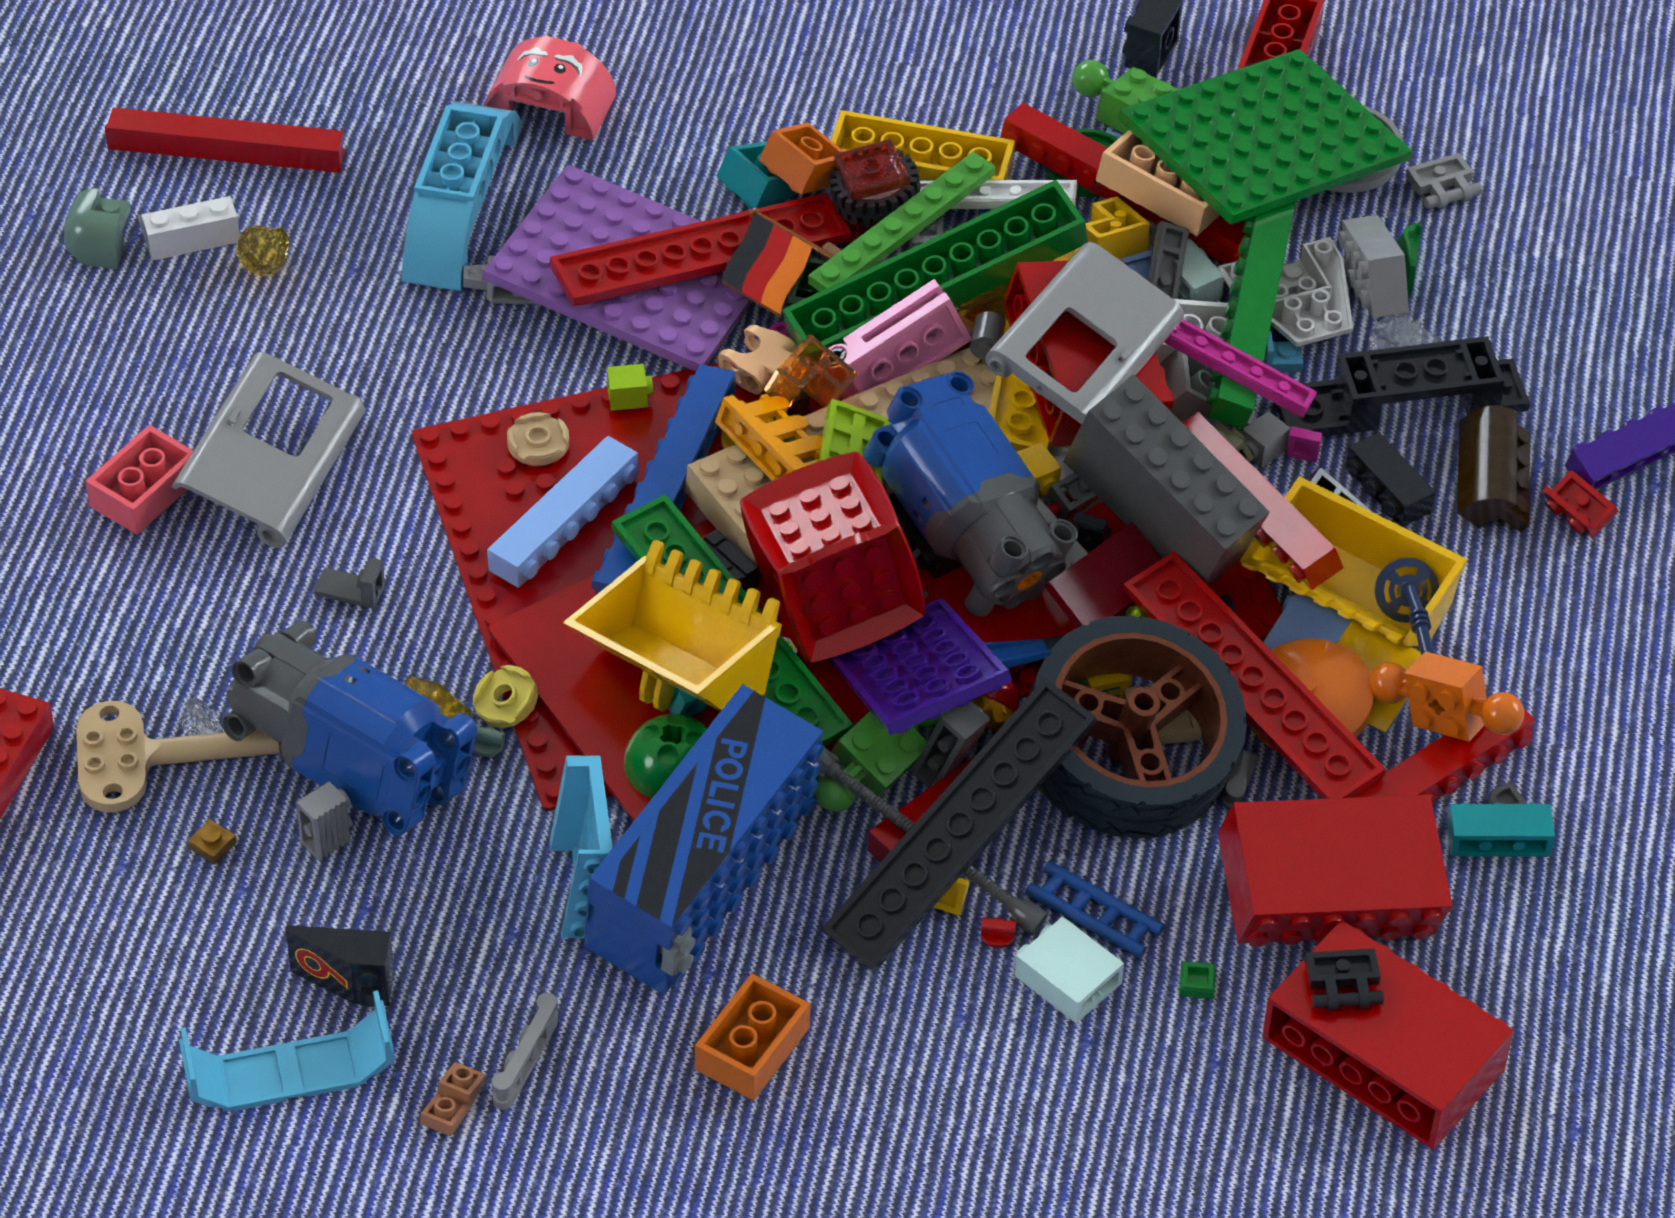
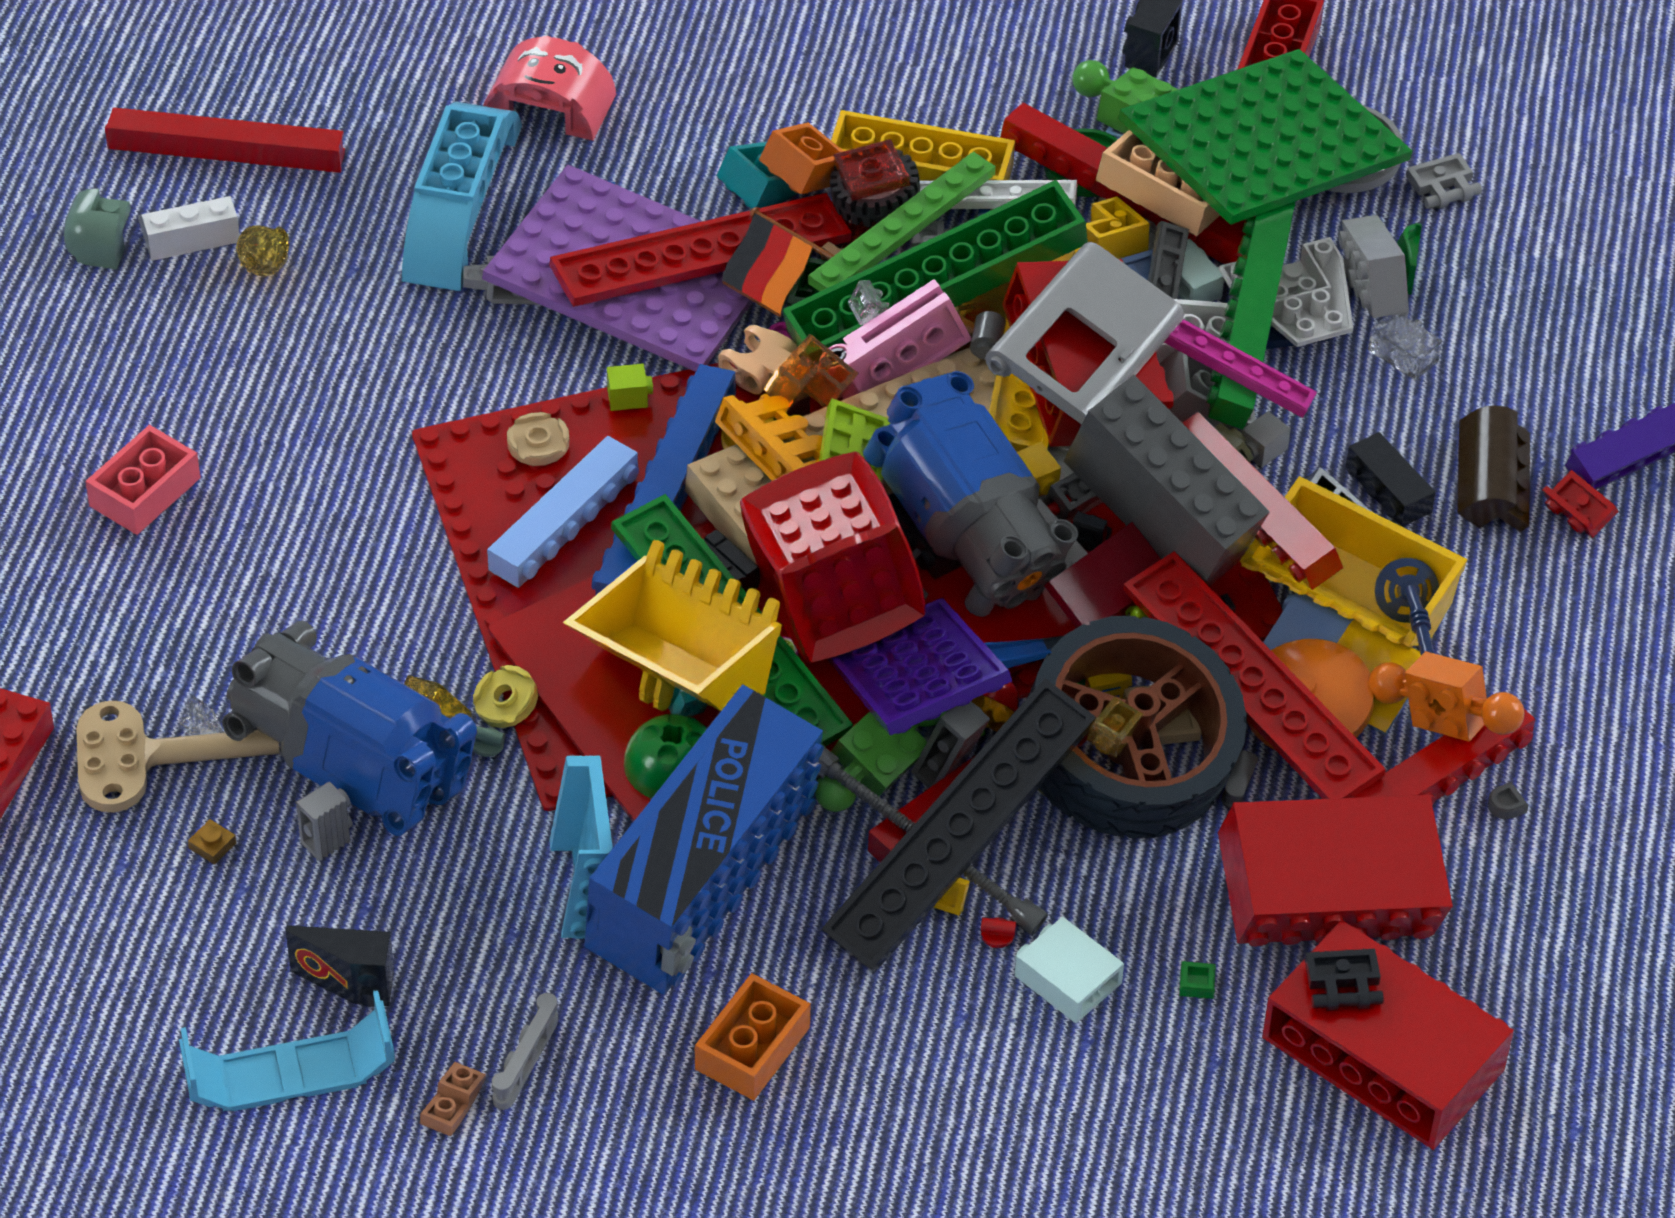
(255, 476): light grey piece -> none
(351, 588): dark grey bracket -> none
(866, 302): none -> clear tile
(1098, 926): blue bar -> none
(1114, 727): none -> clear yellow slope
(1283, 356): medium azure bracket -> none
(1304, 444): dark pink plate -> none
(1407, 374): black bracket -> none
(1500, 830): teal brick -> none

